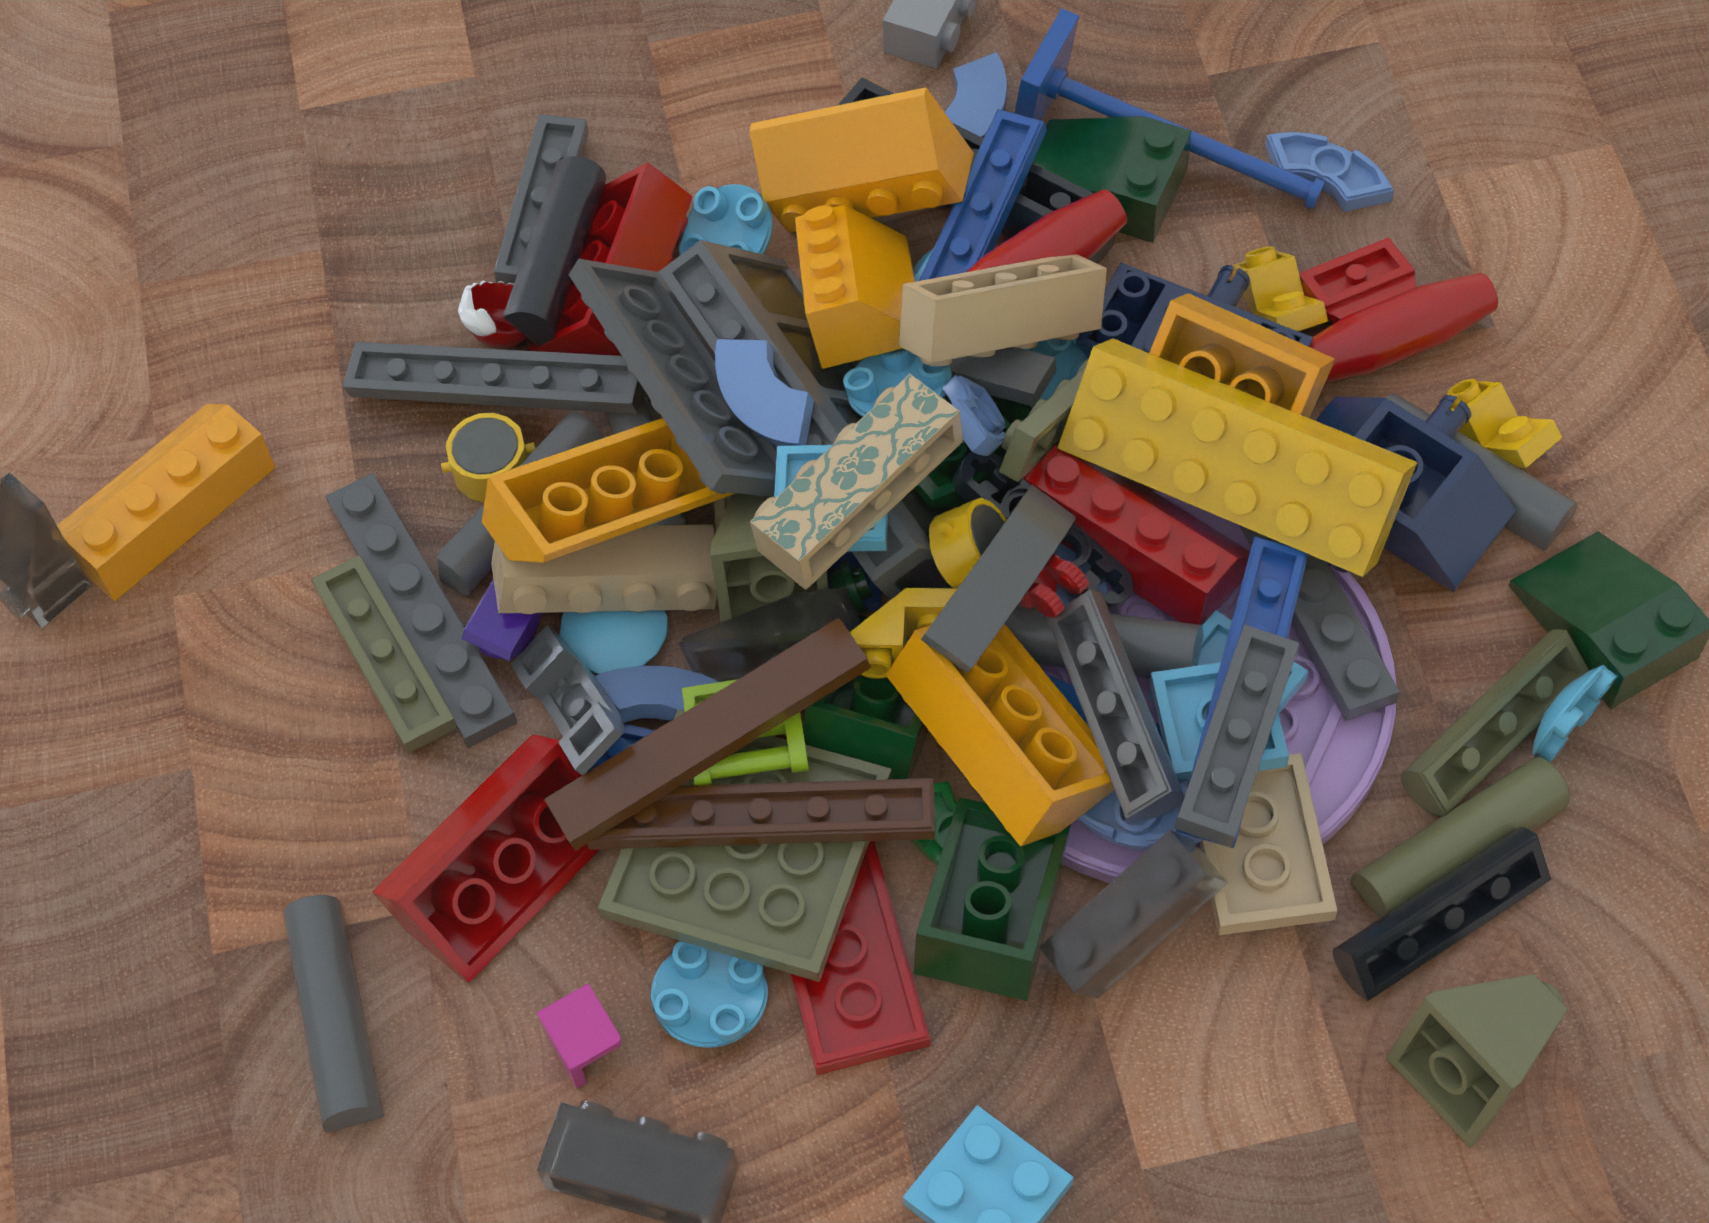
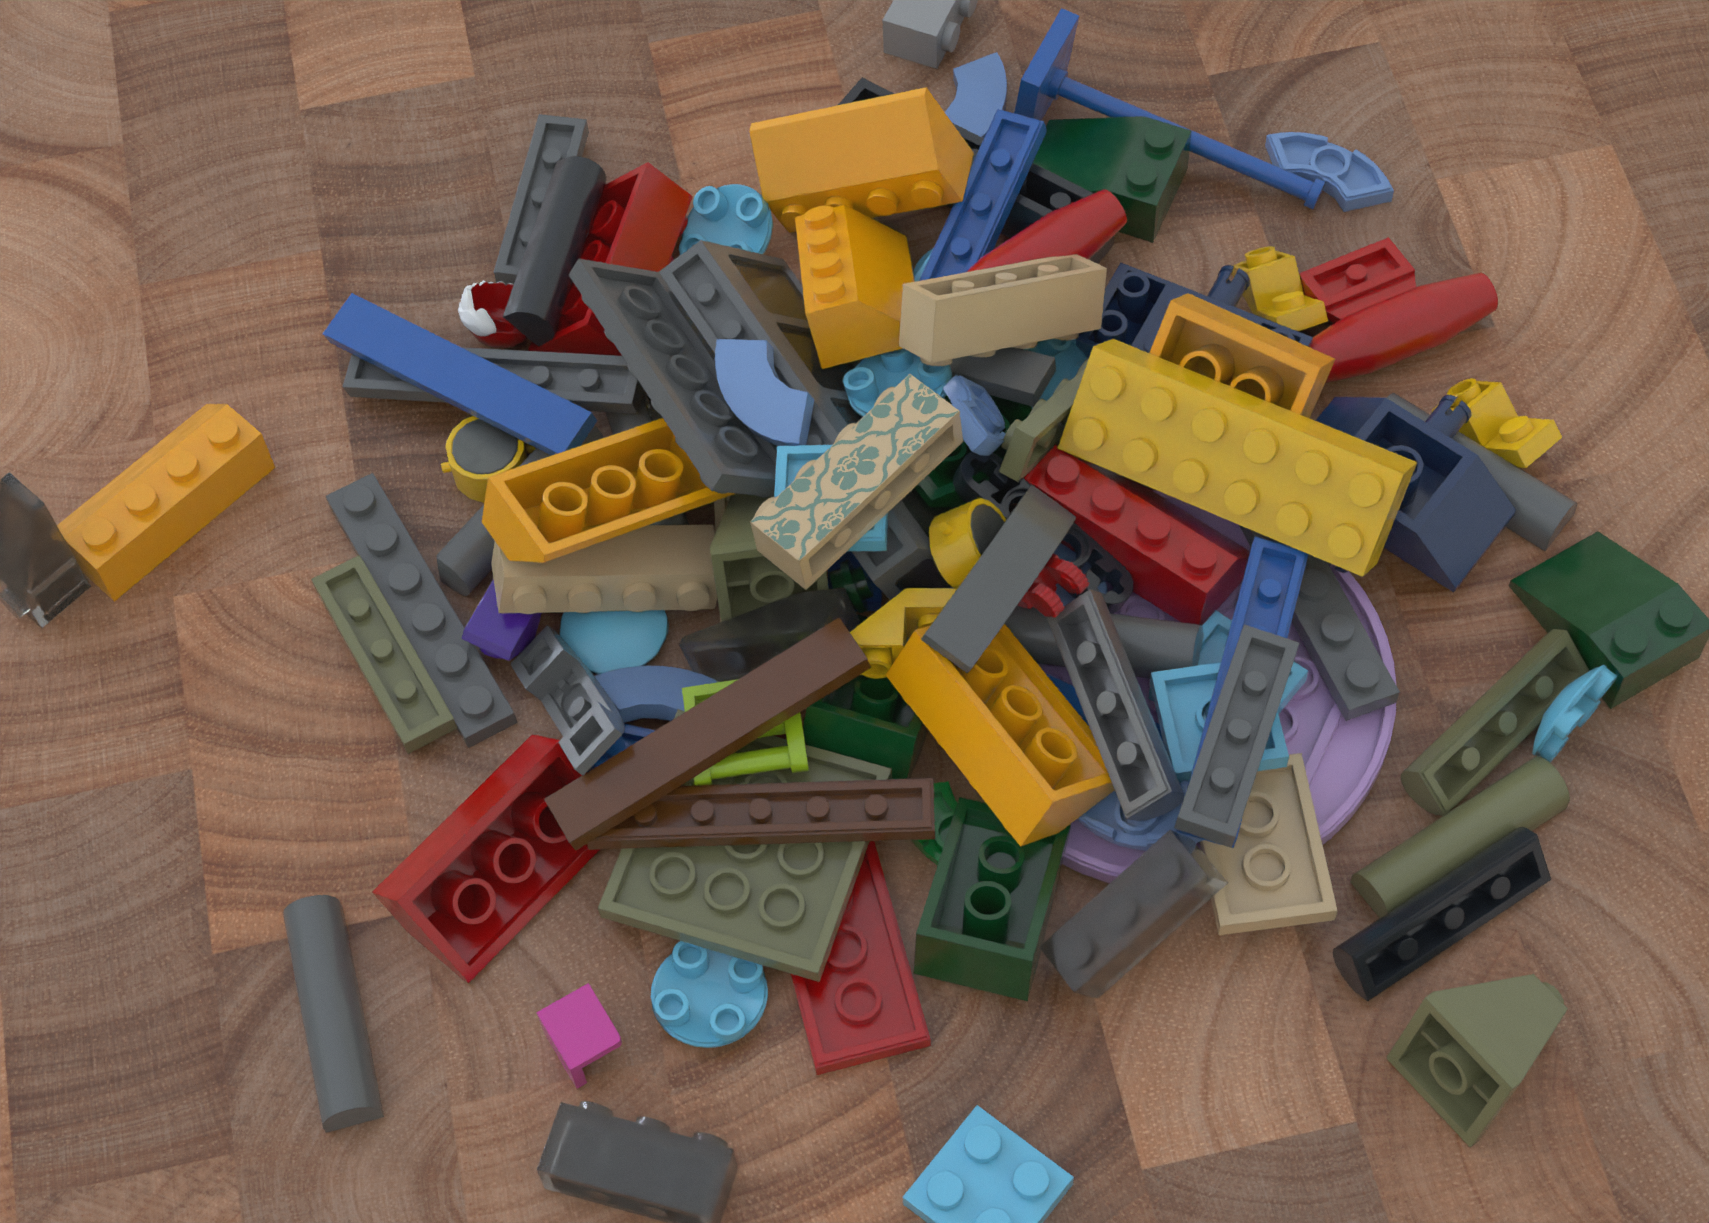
(459, 377): none -> blue tile

